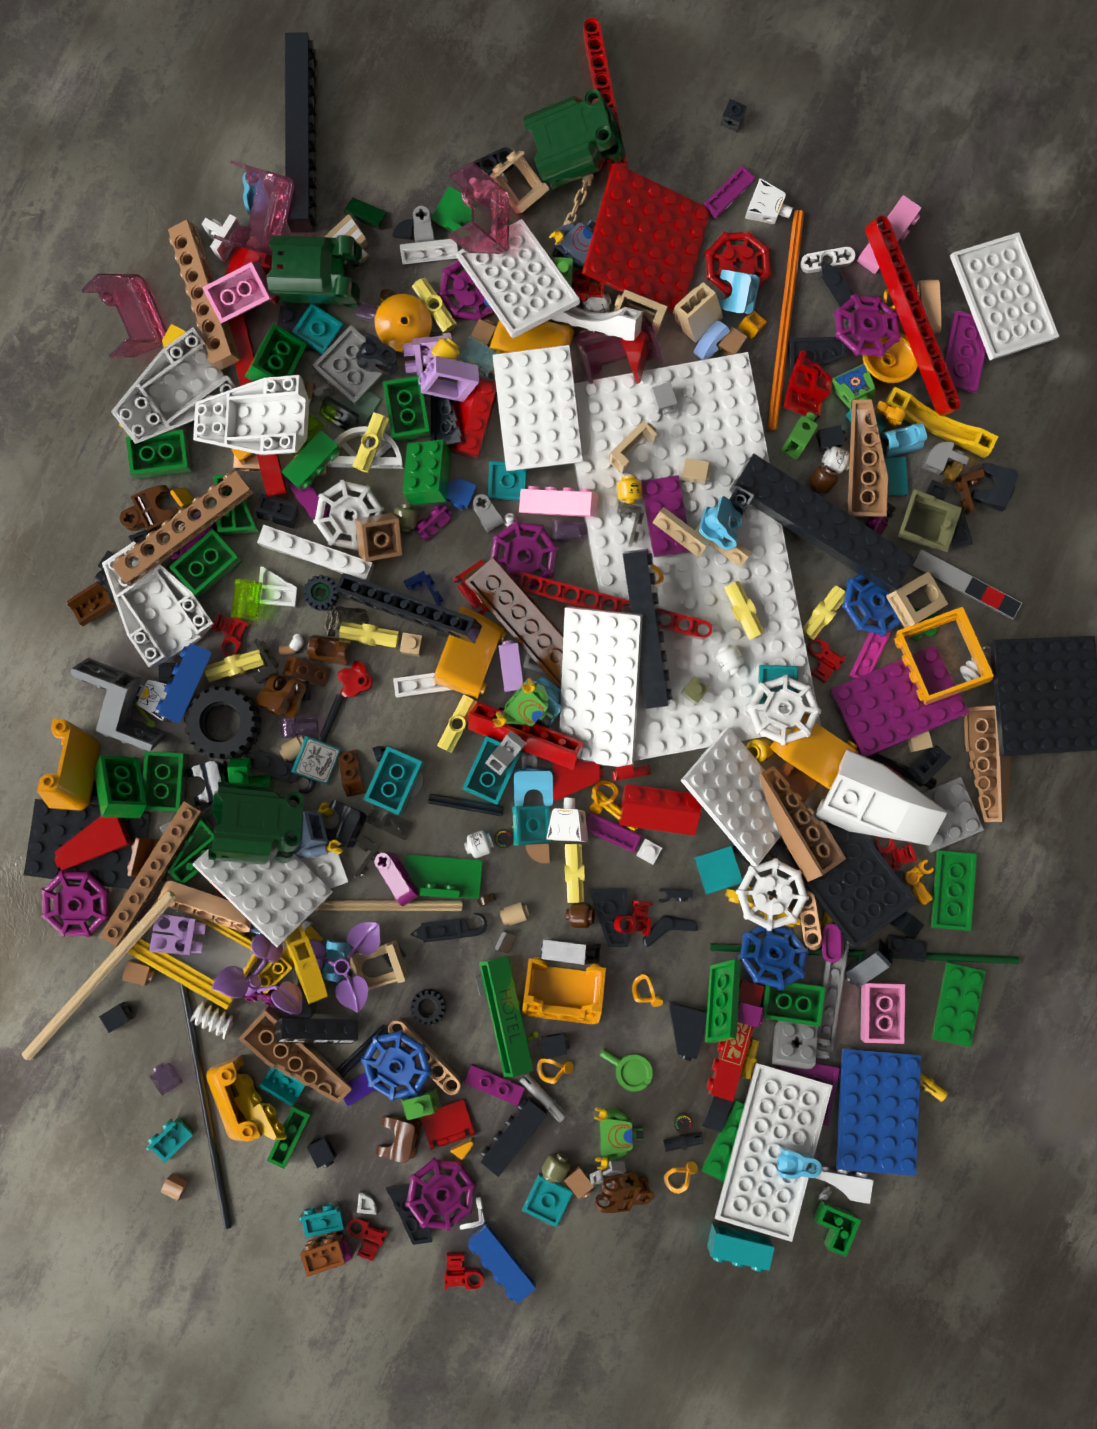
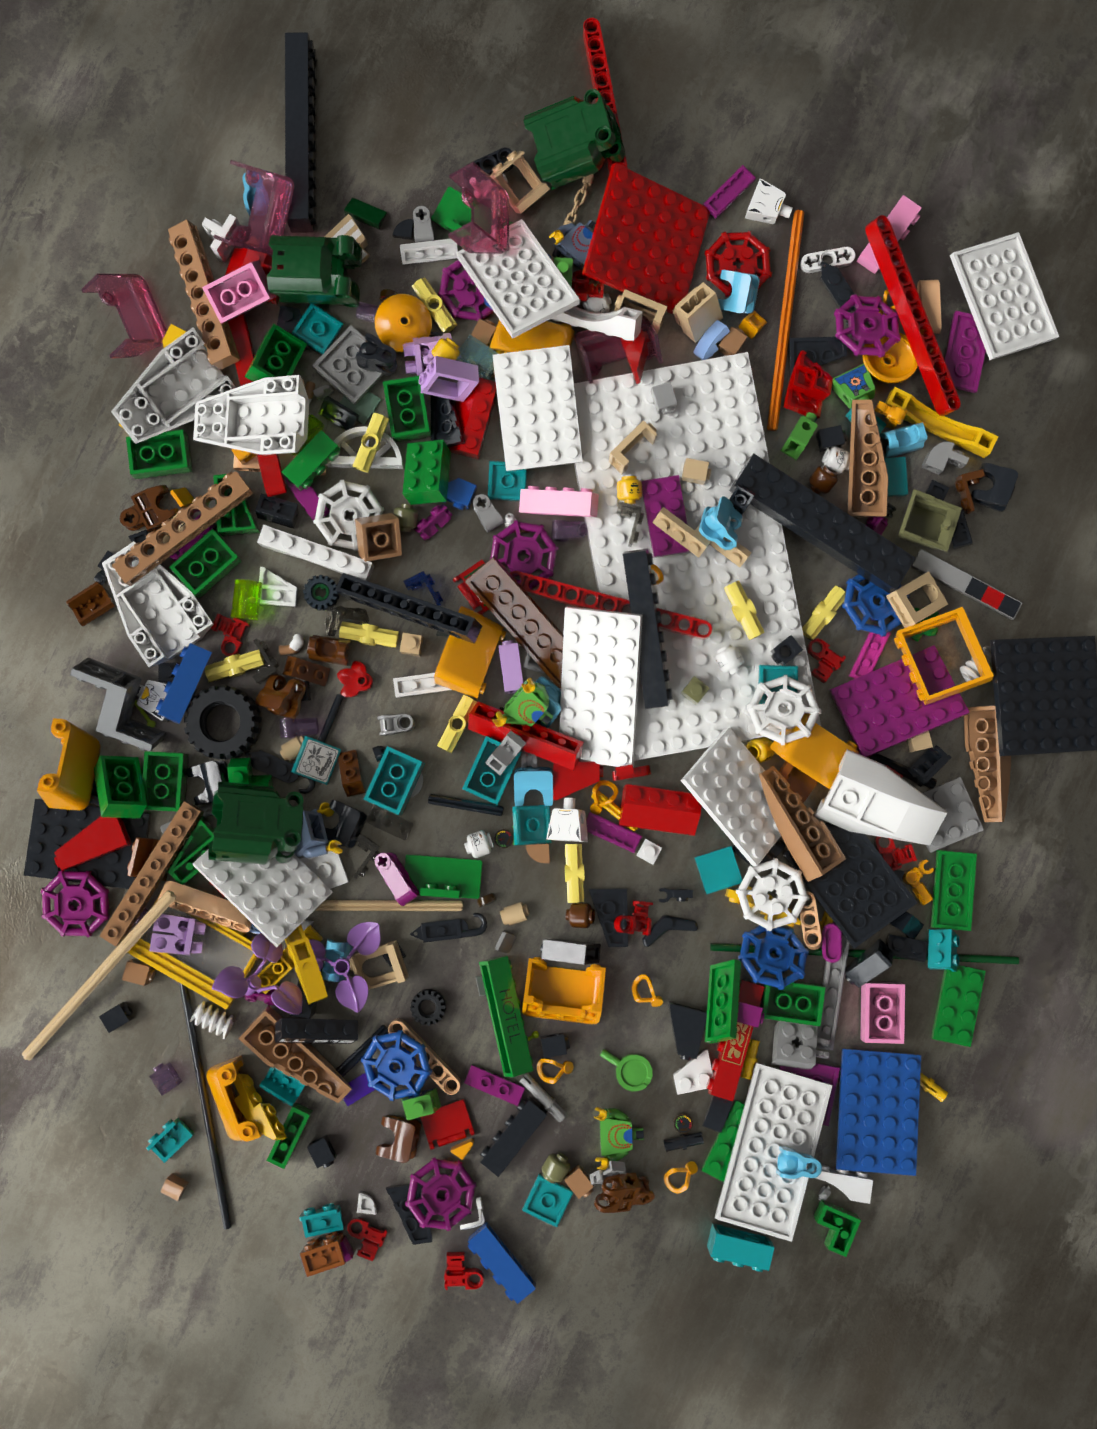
(392, 724): none -> light grey piece
(694, 1074): none -> white wing
(734, 112): black brick -> none
(793, 647): none -> black brick
(943, 949): none -> teal bracket
(951, 472): pearl gold plate -> none

